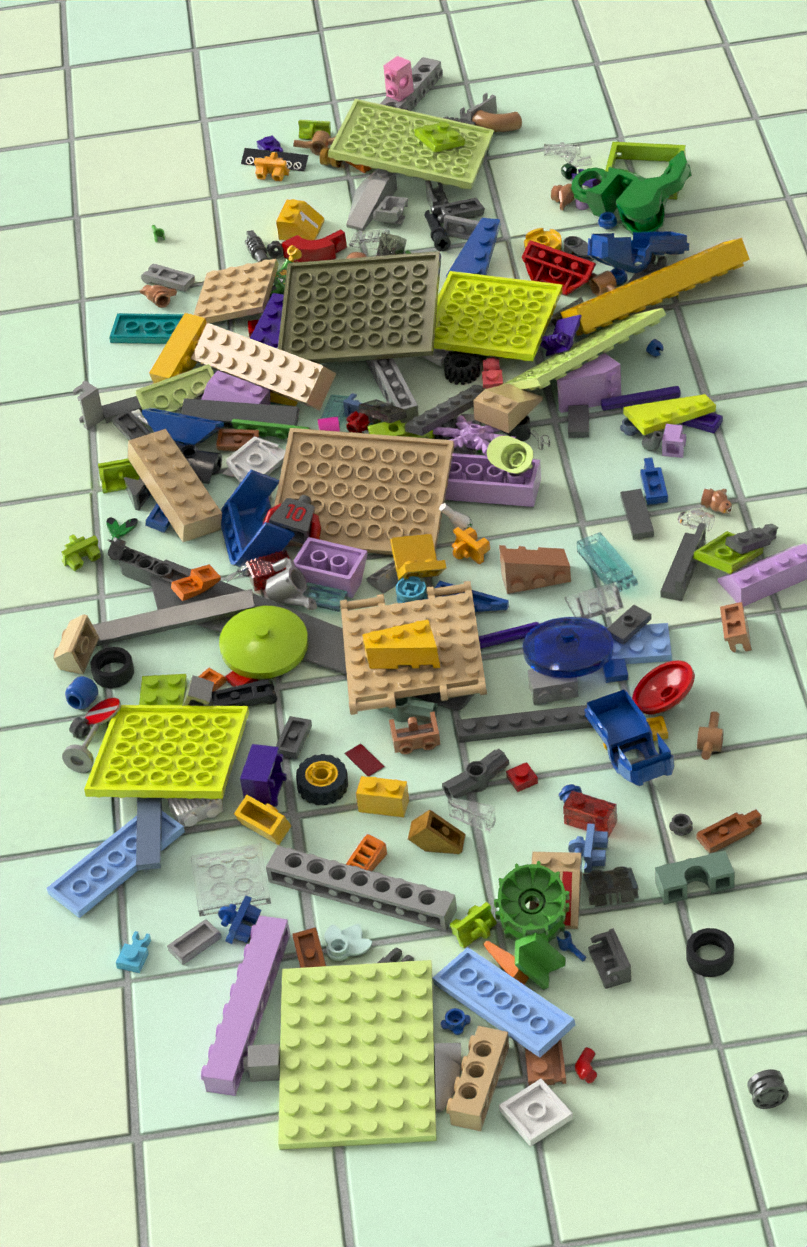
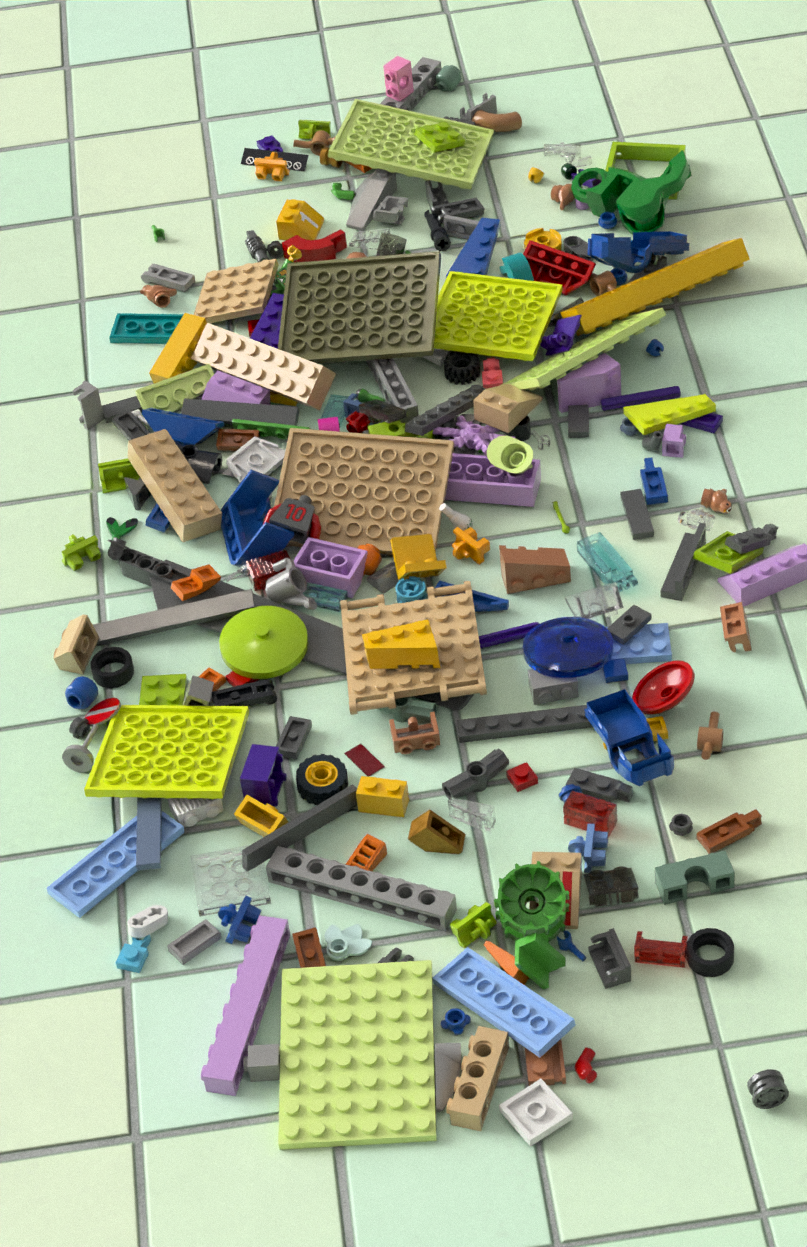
(147, 921): none -> white beam
(299, 827): none -> dark grey tile
(342, 194): none -> bright green arm
(364, 396): none -> bright green piece
(373, 558): none -> orange head
(448, 78): none -> sand green head
(516, 267): none -> teal brick
(535, 174): none -> yellow hinge
(565, 529): none -> lime hinge
(600, 786): none -> dark grey hinge
(660, 952): none -> clear red hinge

